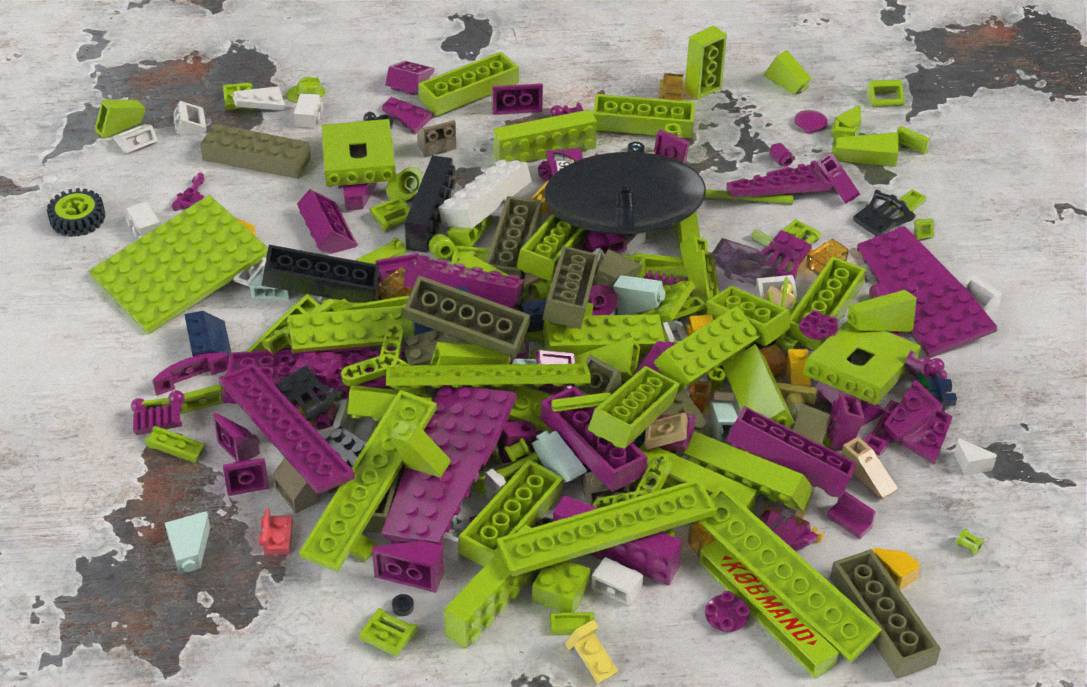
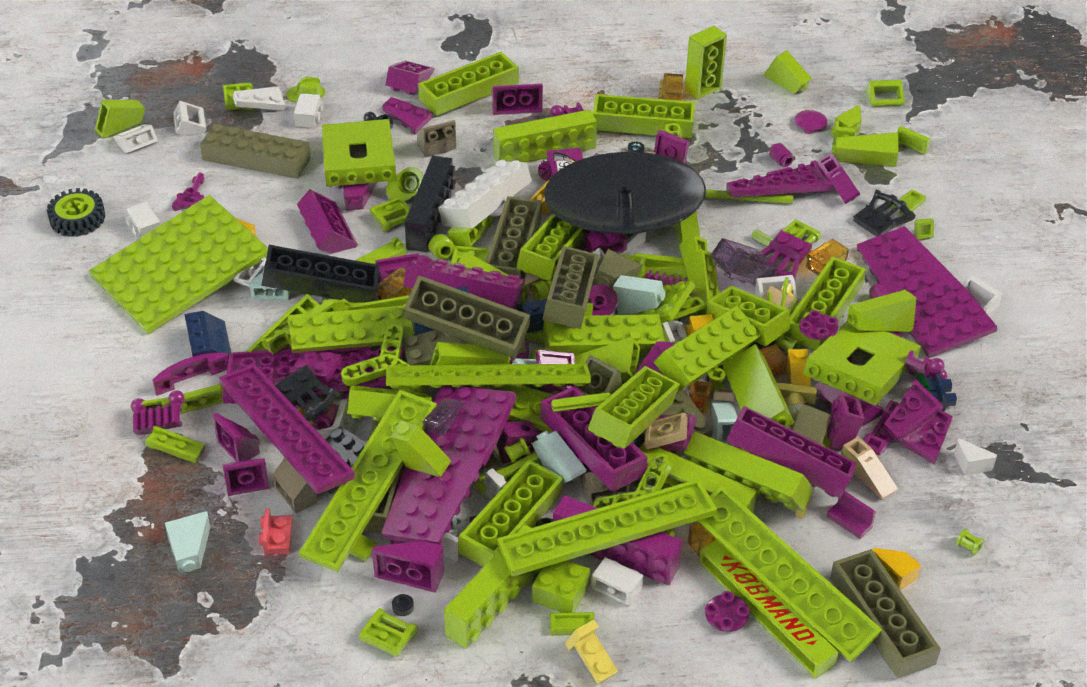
(440, 427): none -> clear purple slope
(790, 528): magenta torso -> none

